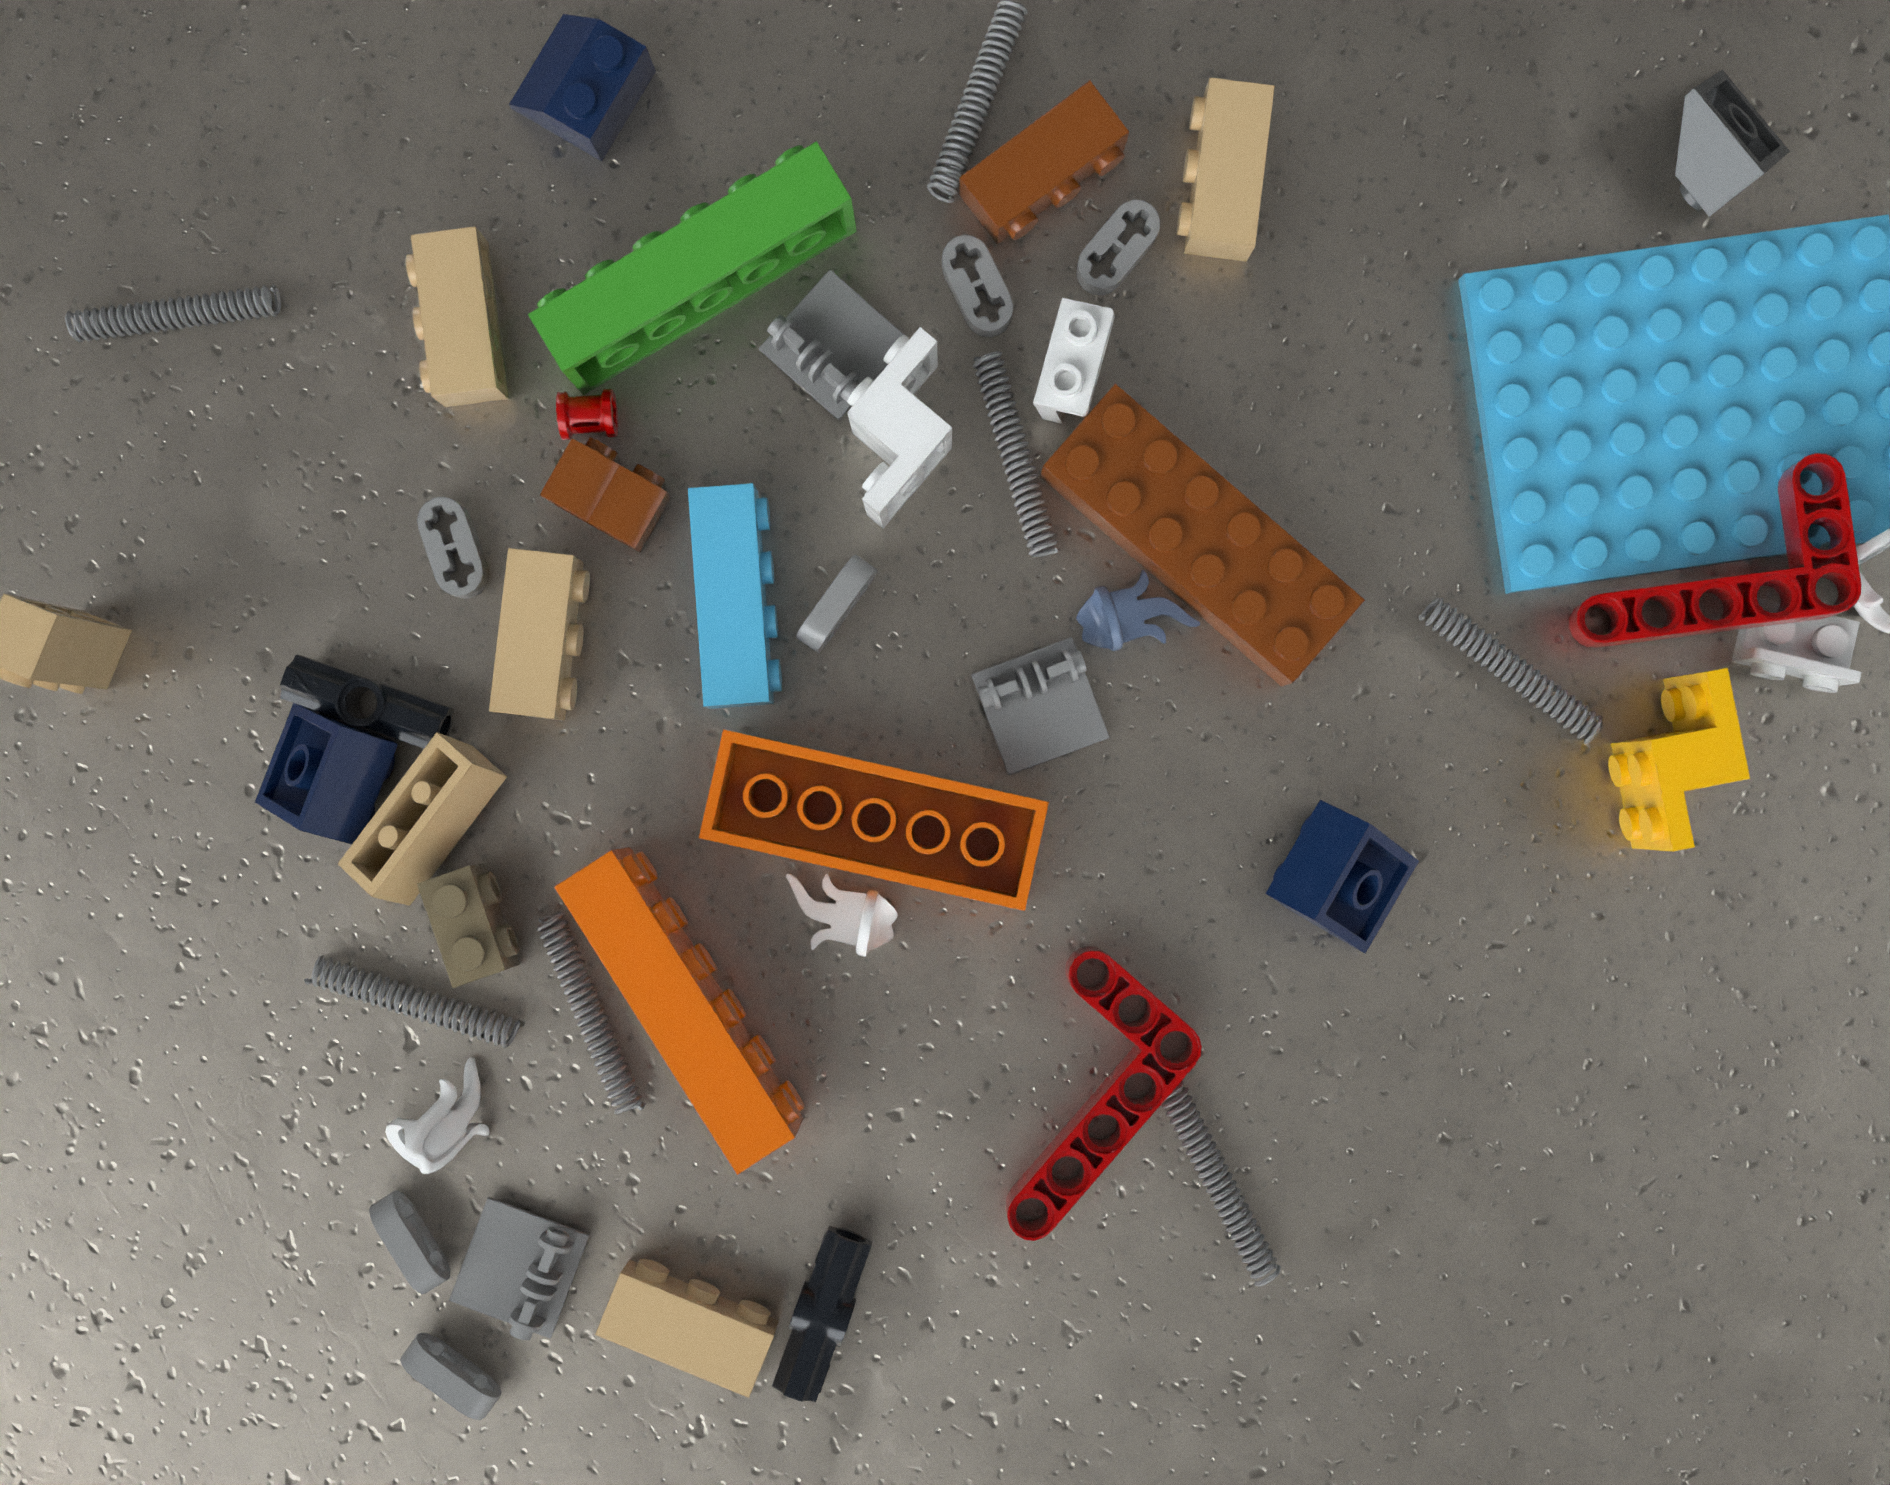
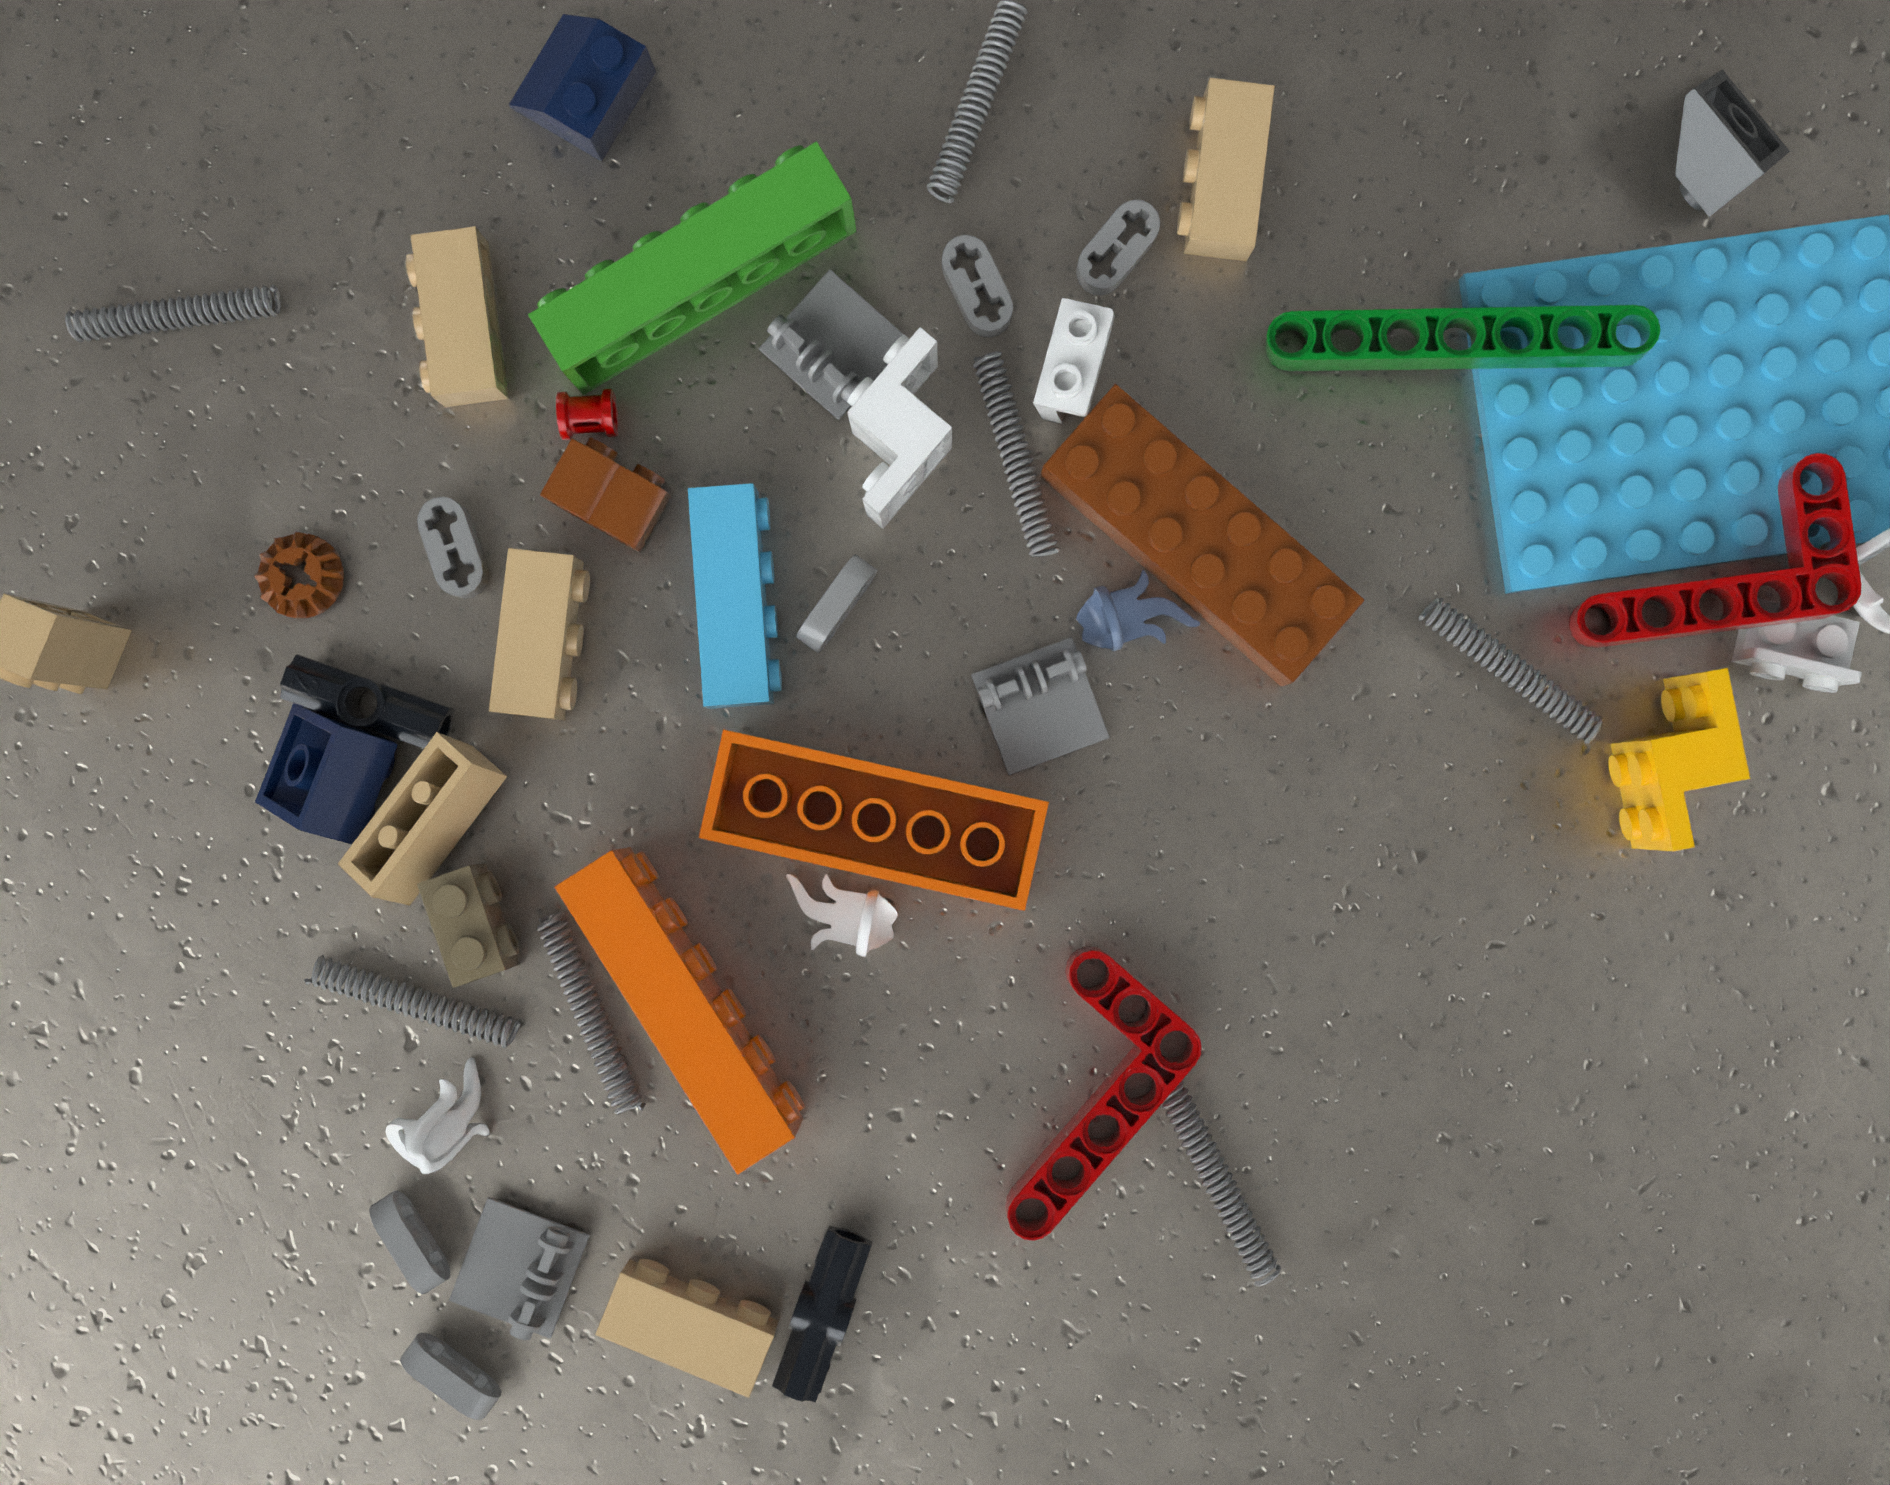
(321, 564): none -> dark orange gear
(1044, 164): dark orange brick -> none
(1342, 875): dark blue slope -> none
(1483, 326): none -> green beam

